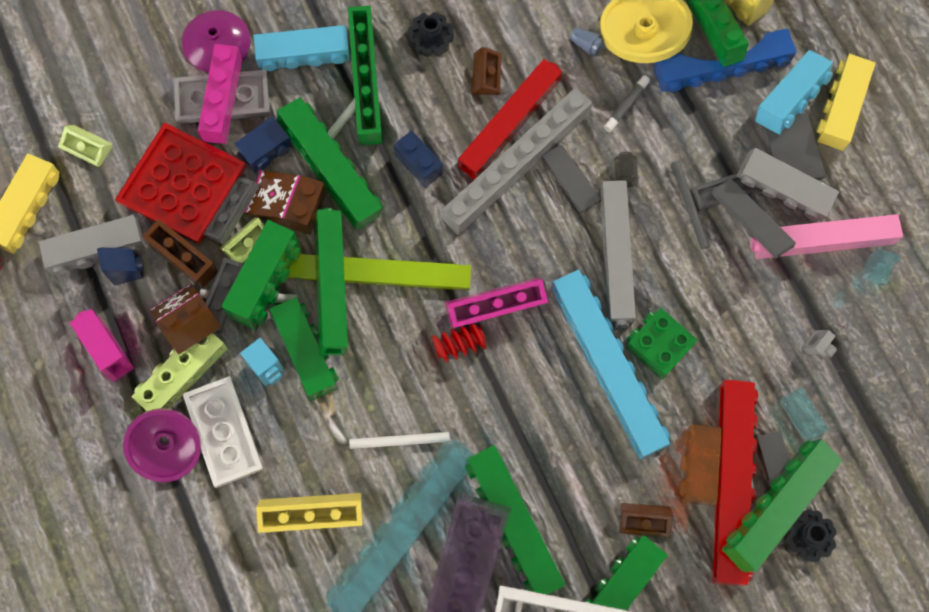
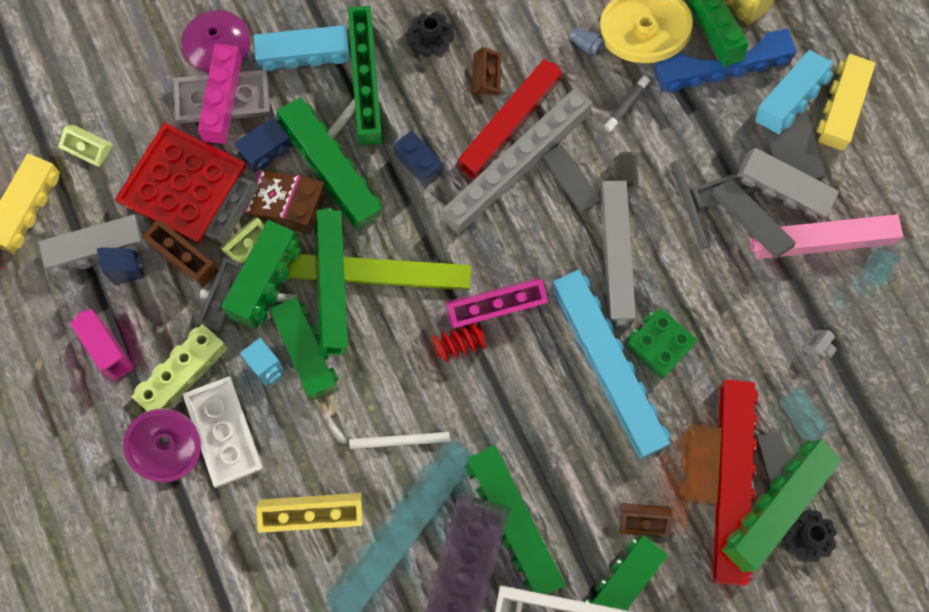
(184, 318): reddish brown slope -> none

